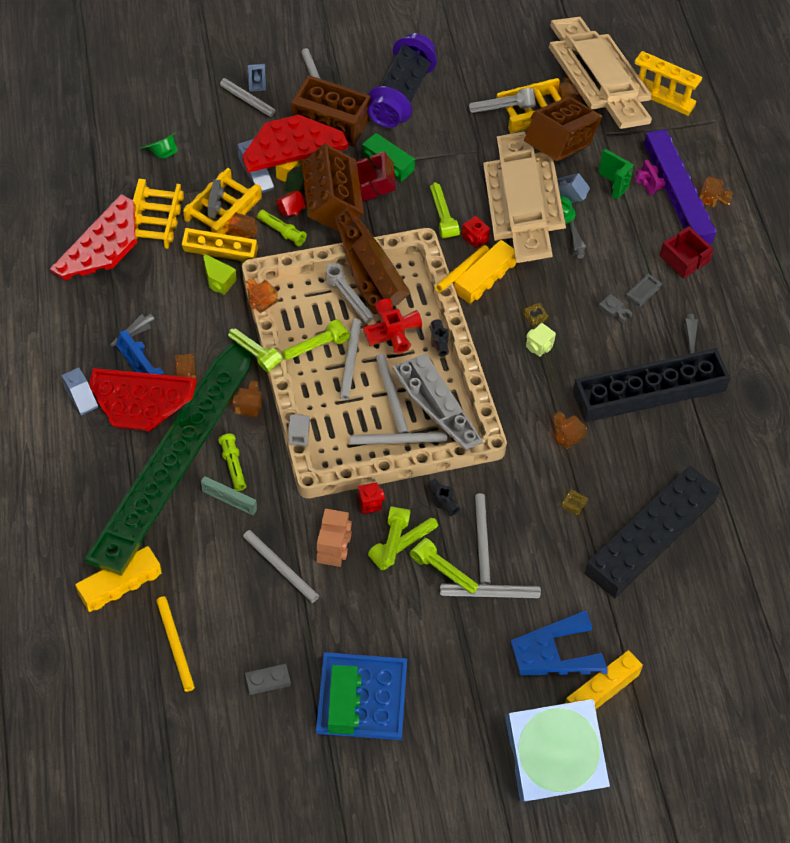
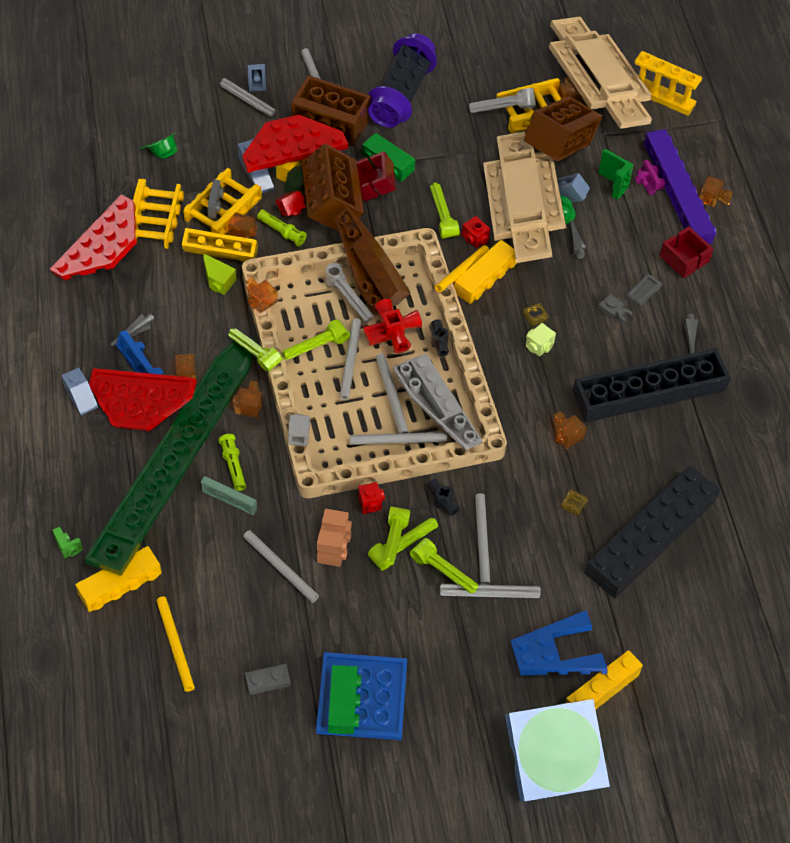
(66, 546): none -> bright green bracket

